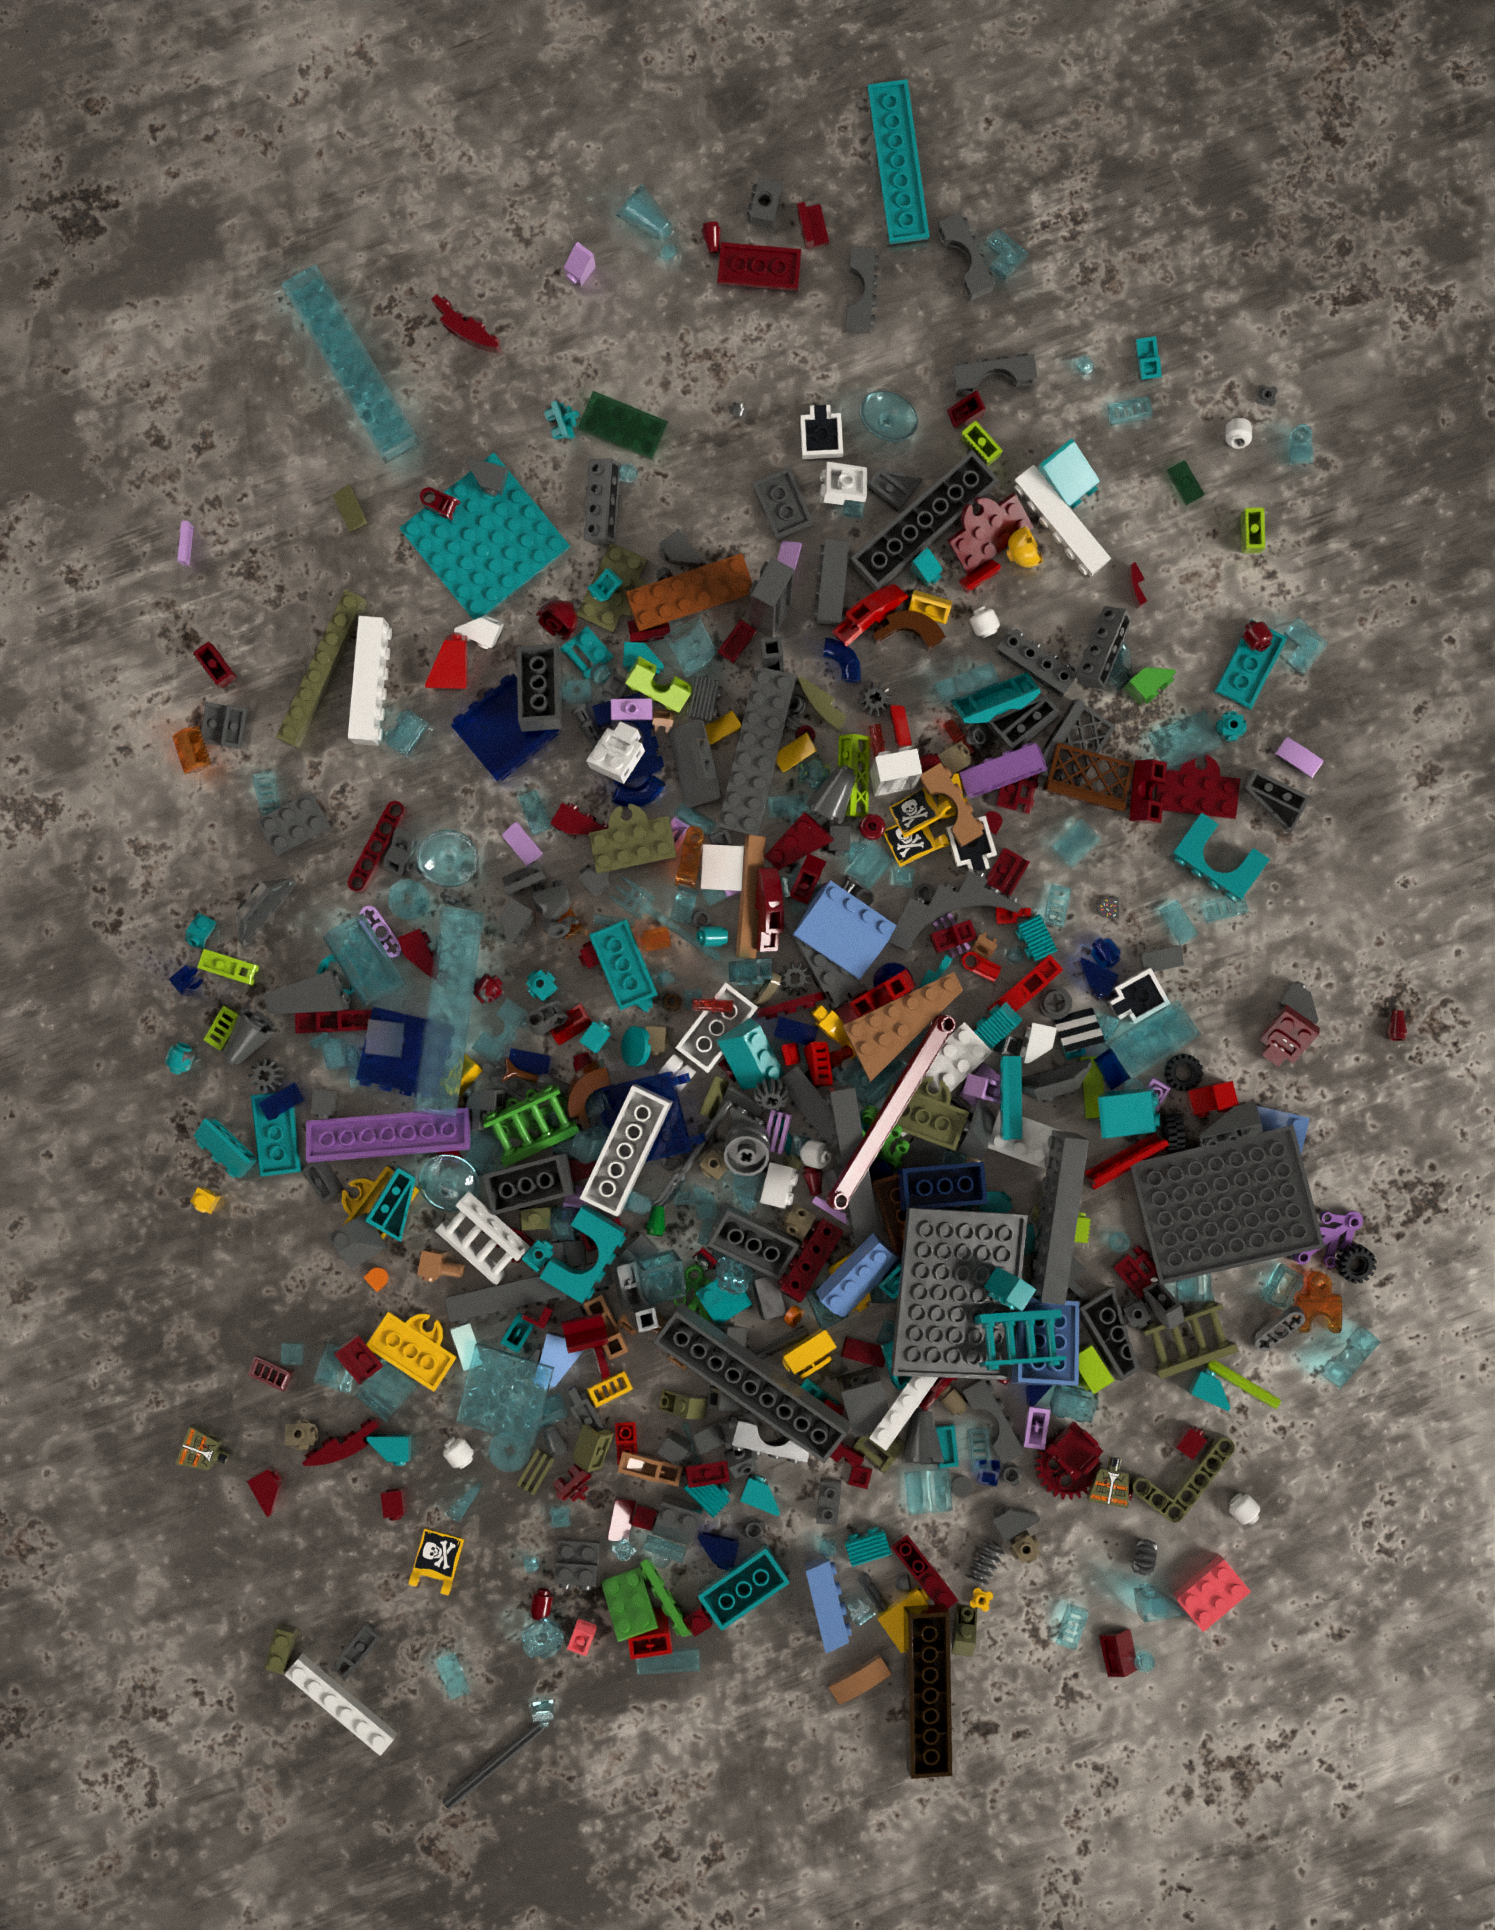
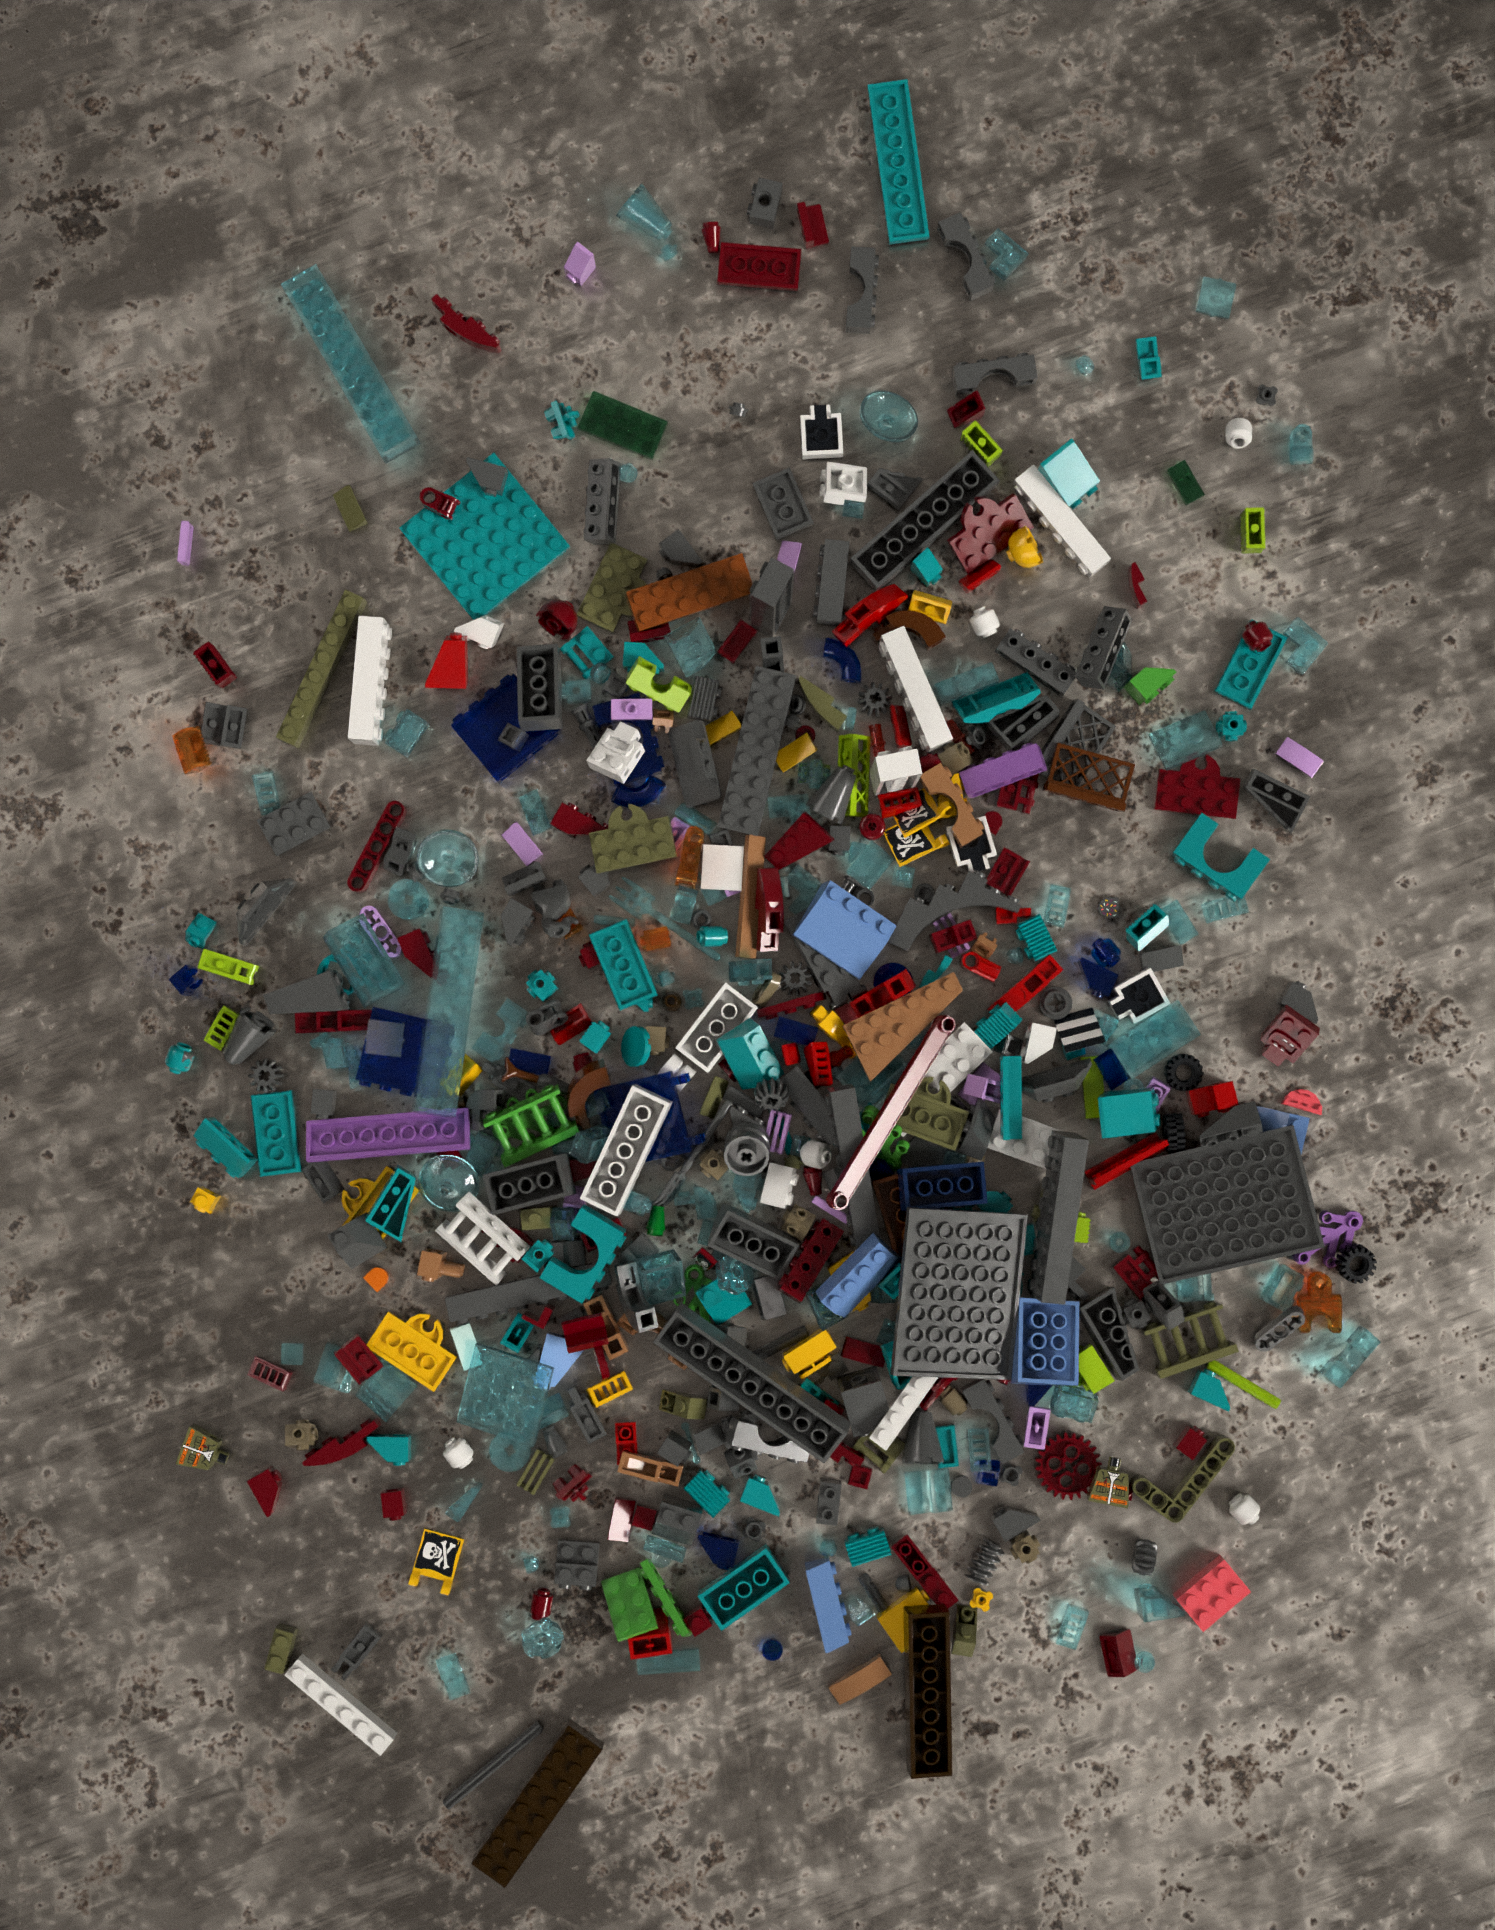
(281, 1101): clear blue tile -> none
(487, 988): dark red head -> none
(513, 737): none -> dark grey slope
(537, 1803): none -> dark brown brick
(543, 1712): clear light blue tile -> none
(582, 1637): coral slope -> none
(592, 1448): olive panel -> none
(605, 585): teal bracket -> none
(624, 1555): clear light blue plate -> none
(707, 1474): dark red panel -> none
(712, 1005): clear red axle -> none
(772, 1649): none -> clear blue tile
(793, 1316): orange tile -> none
(807, 878): dark red slope -> none
(850, 722): none -> clear light blue tile
(890, 797): none -> red slope
(915, 689): none -> white brick
(1008, 1321): teal fence -> none
(1009, 1289): teal wedge -> none
(1075, 1451): dark red panel -> none
(1076, 843): clear light blue plate -> none
(1131, 418): clear light blue slope -> none
(1145, 777): dark red arch -> none
(1147, 927): none -> teal brick
(1216, 297): none -> clear light blue piece
(1303, 1100): none -> coral tile
(1397, 1027): dark red cone -> none

